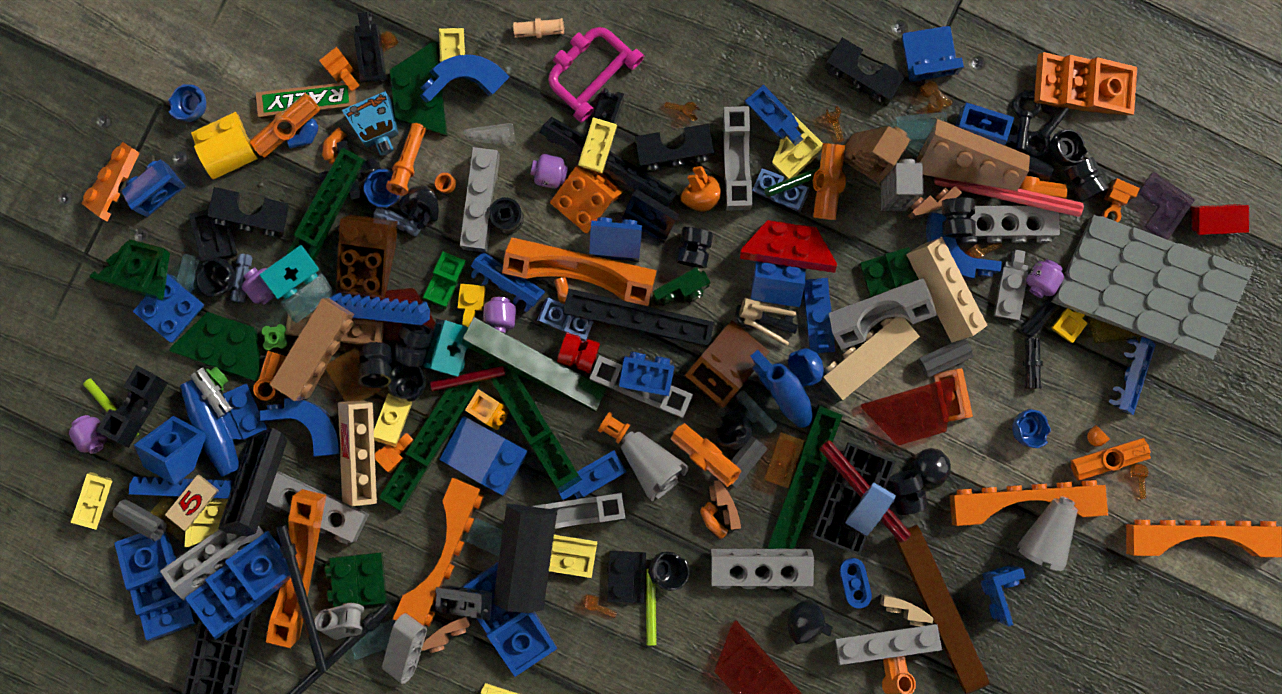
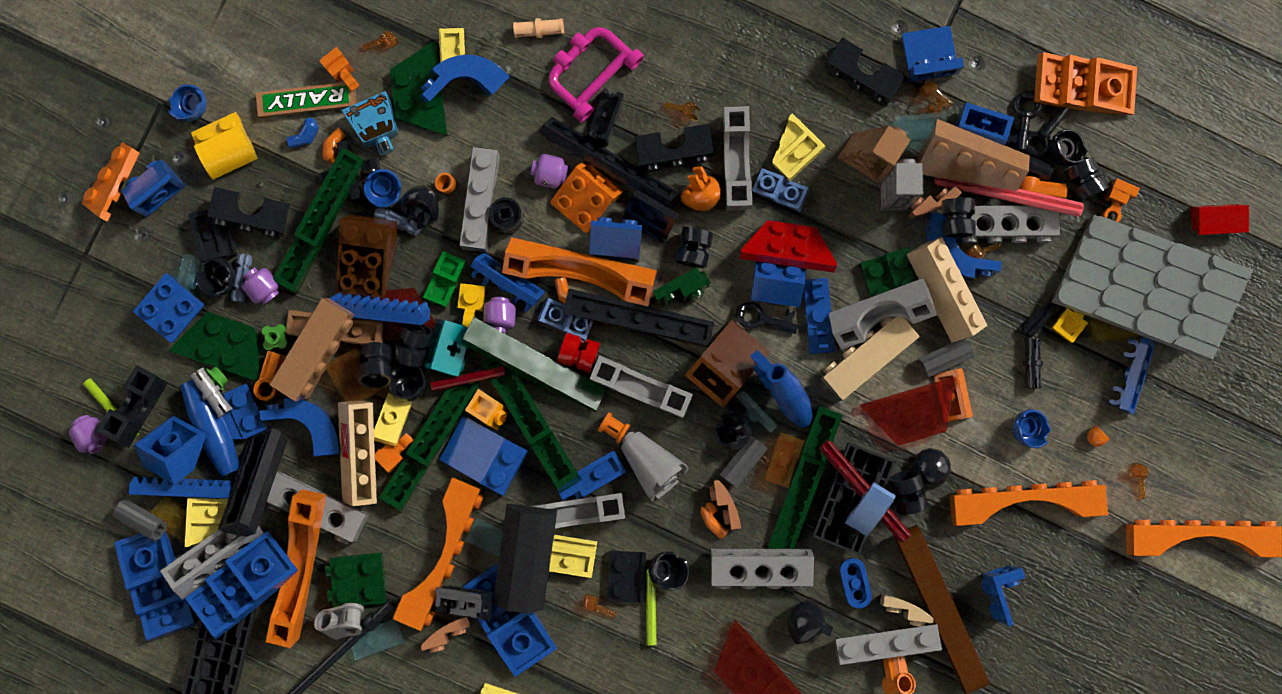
(92, 500): light yellow hinge -> none
(136, 269): dark green wing -> none
(192, 502): tan tile -> none
(275, 274): teal brick -> none
(288, 551): black bar -> none
(296, 114): orange piece -> none
(307, 298): clear light blue plate -> none
(369, 49): black hinge -> none
(403, 168): orange pin -> none
(404, 648): light grey beam -> none
(496, 134): clear slope -> none
(597, 145): light yellow plate -> none
(647, 374): blue bracket -> none
(705, 455): orange piece -> none
(754, 309): tan plant -> none
(774, 114): blue hinge -> none
(790, 183): dark green bar -> none
(806, 366): blue hair -> none
(829, 181): orange piece -> none
(834, 120): clear orange hand -> none
(1011, 287): light grey hinge -> none
(1045, 278): medium lavender head -> none
(1051, 535): light grey cone -> none
(1124, 454): orange piece -> none
(1171, 205): clear purple plate -> none

